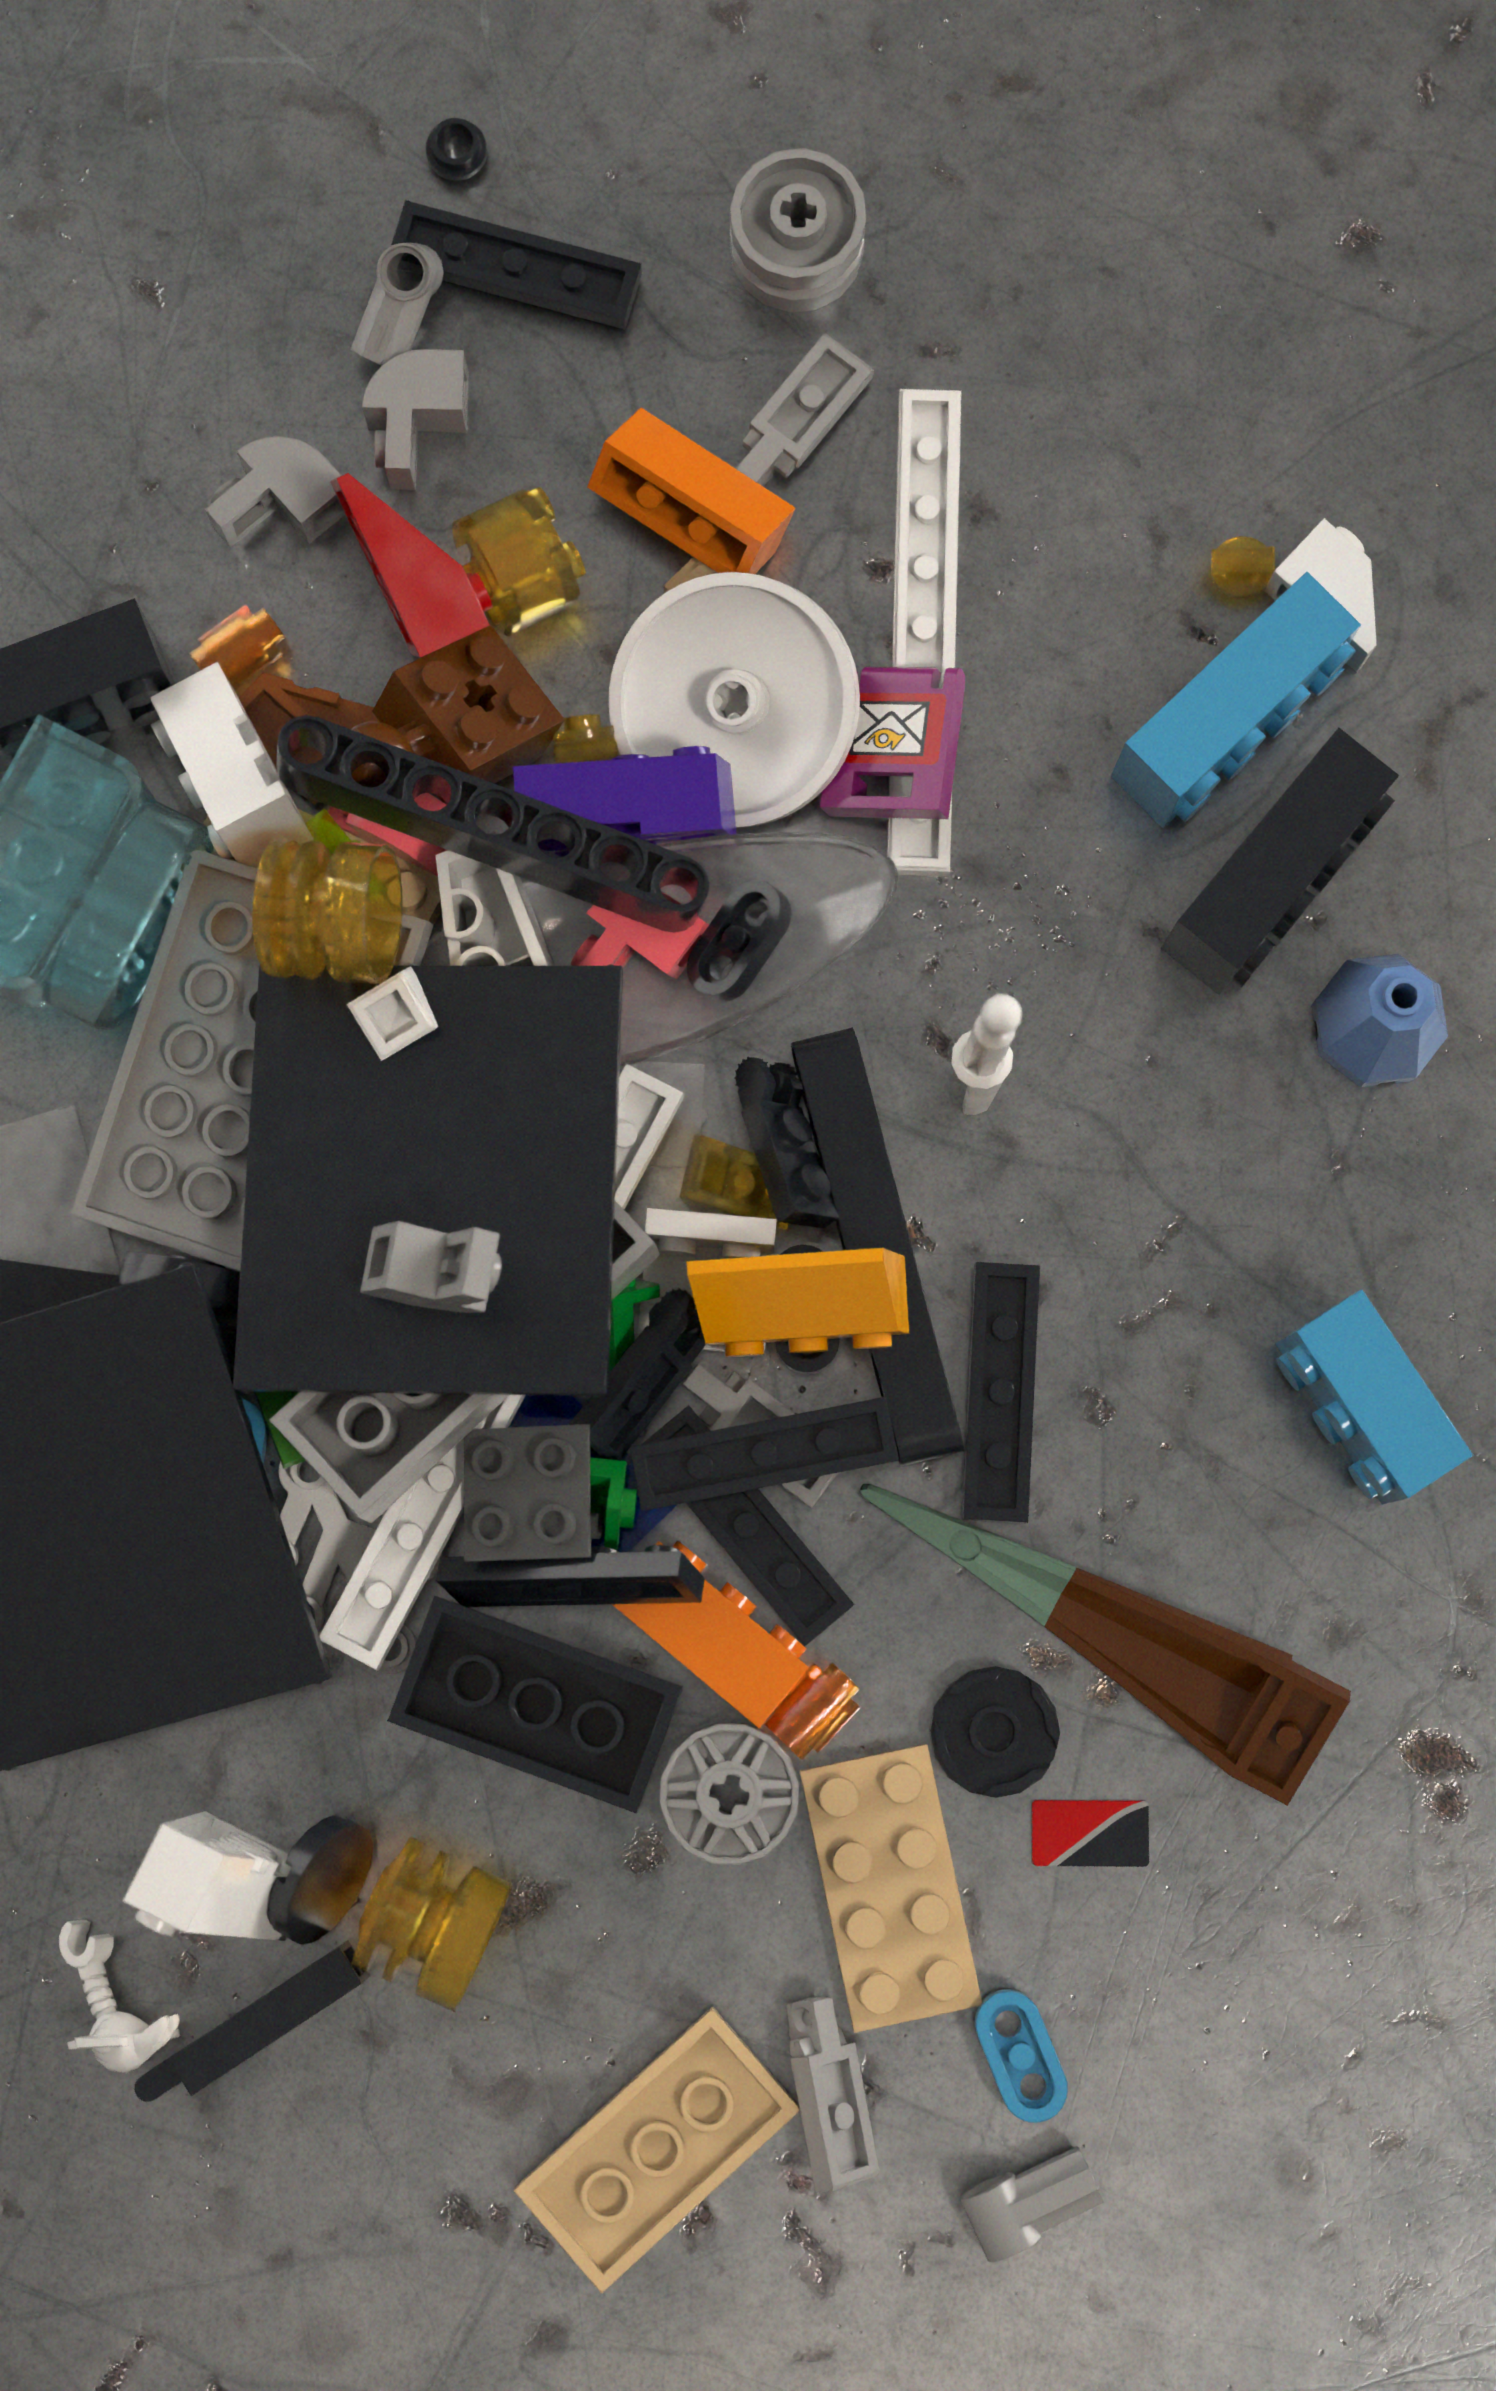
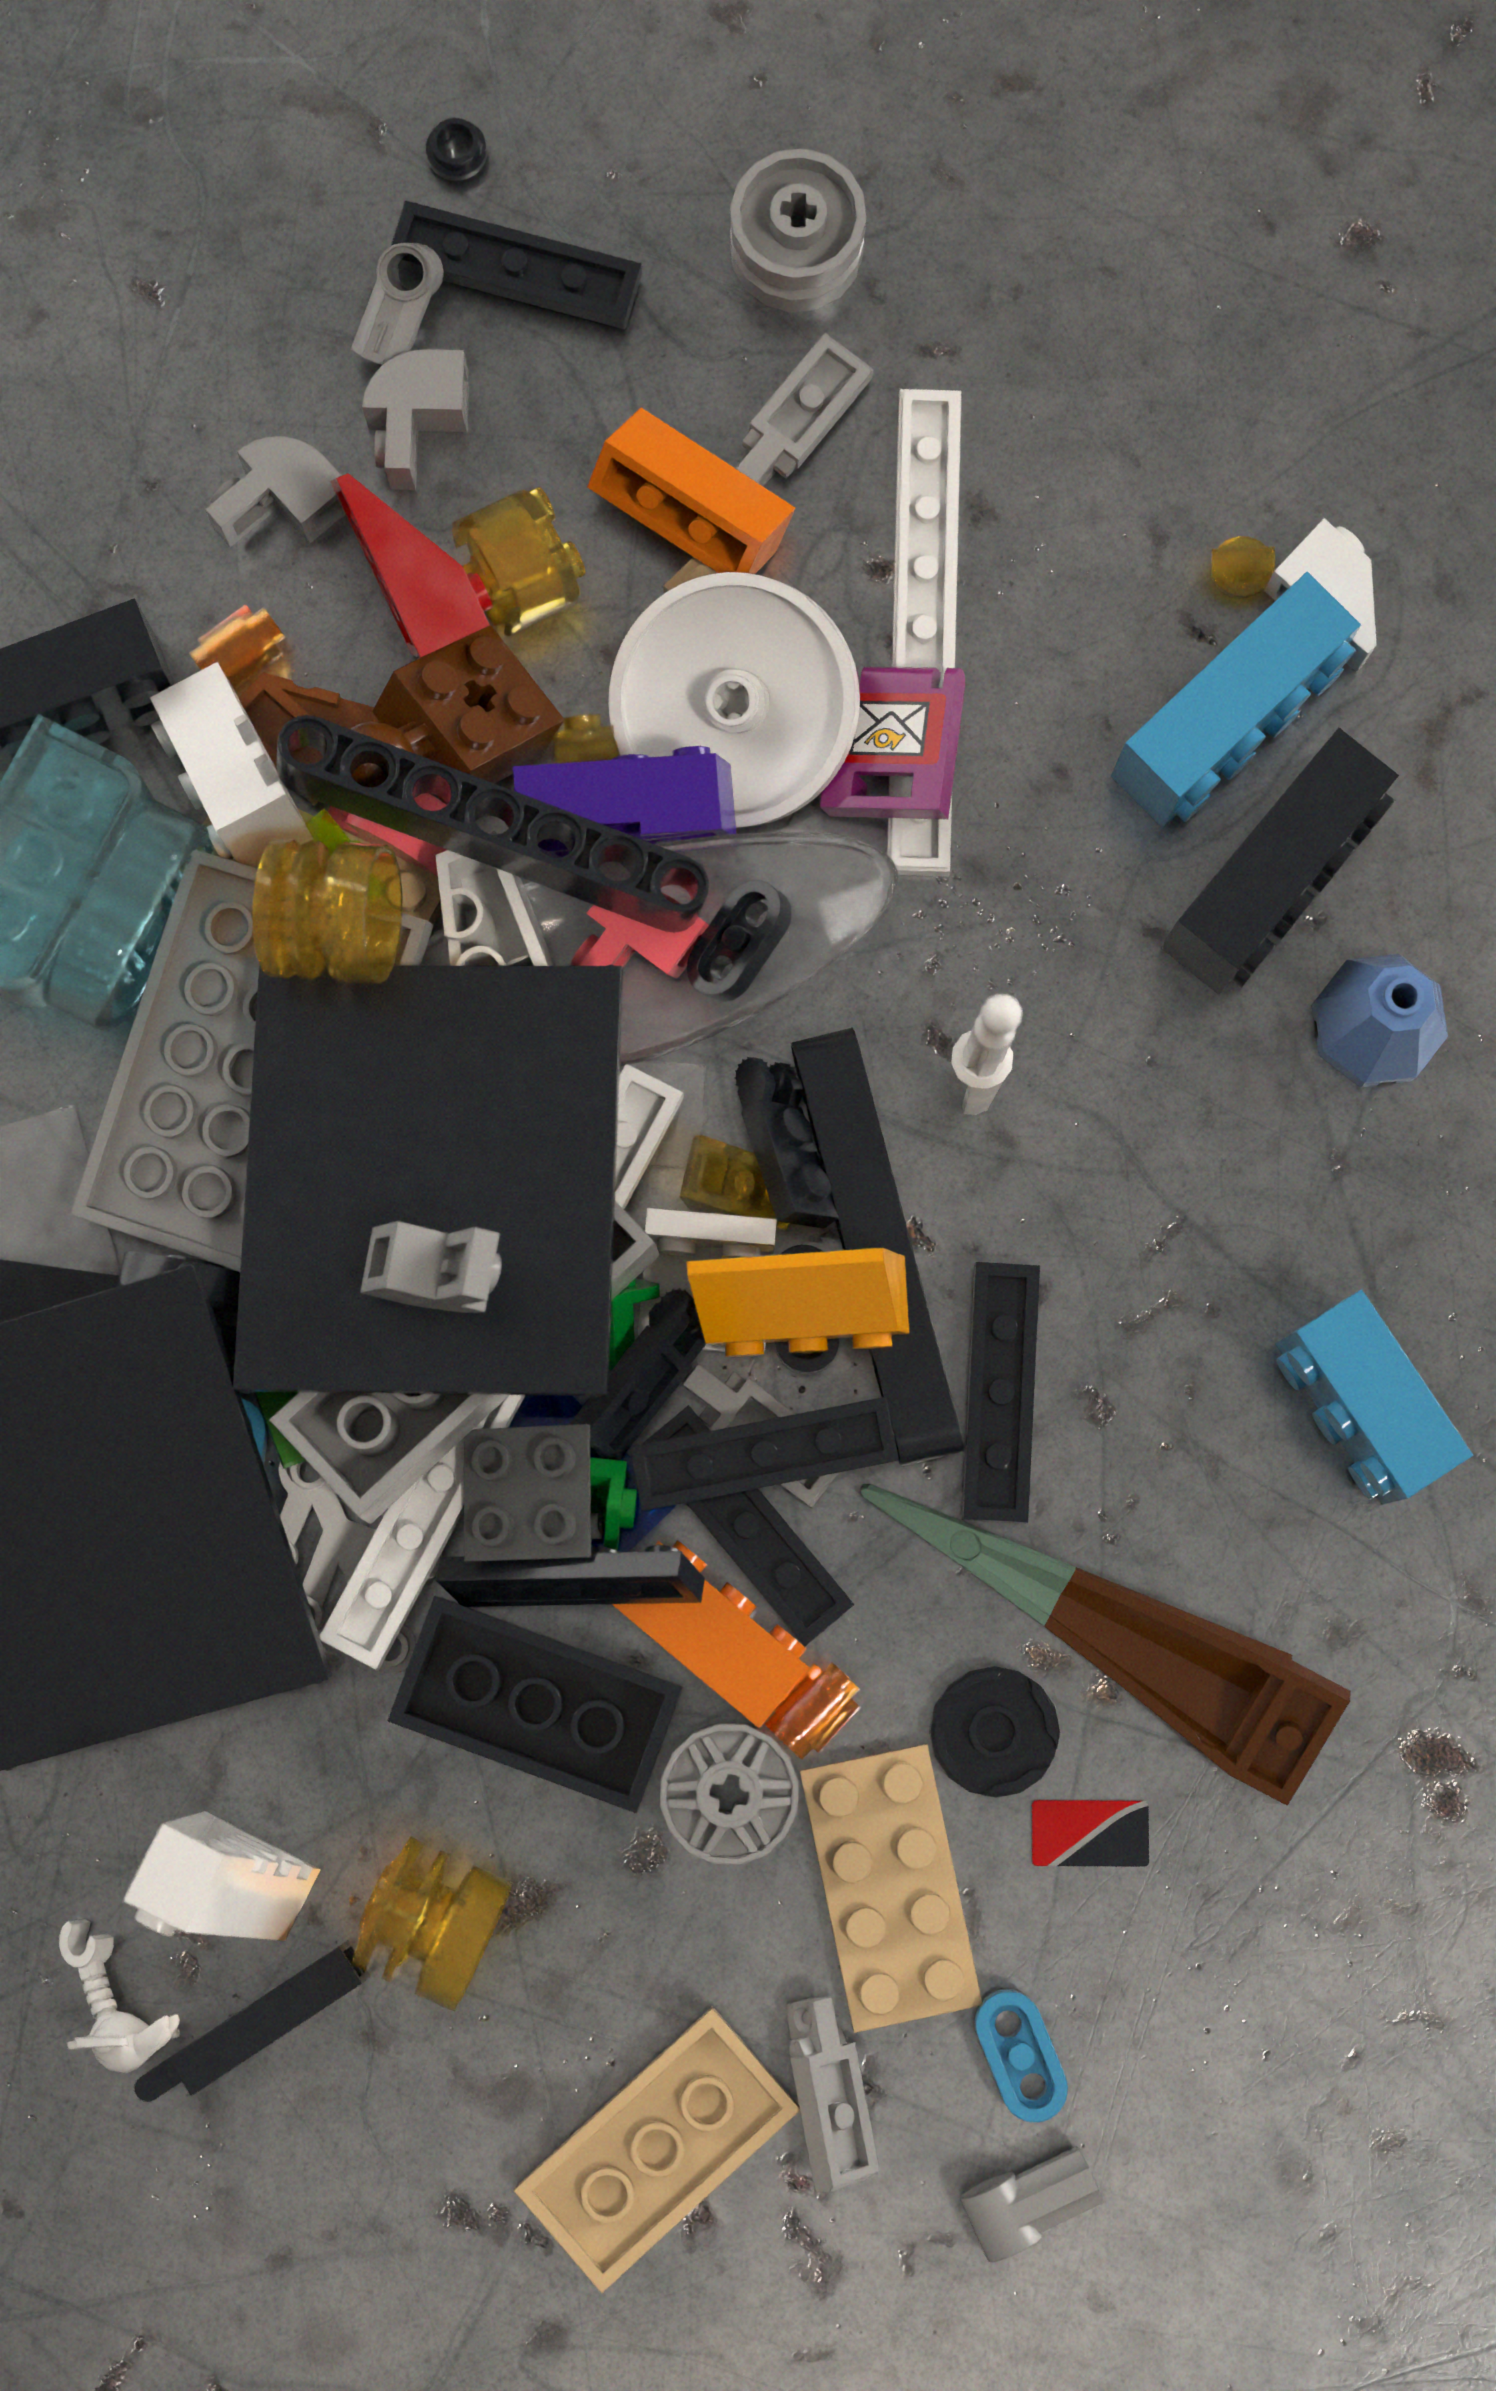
(324, 1879): black tile -> none
(394, 1013): white slope -> none

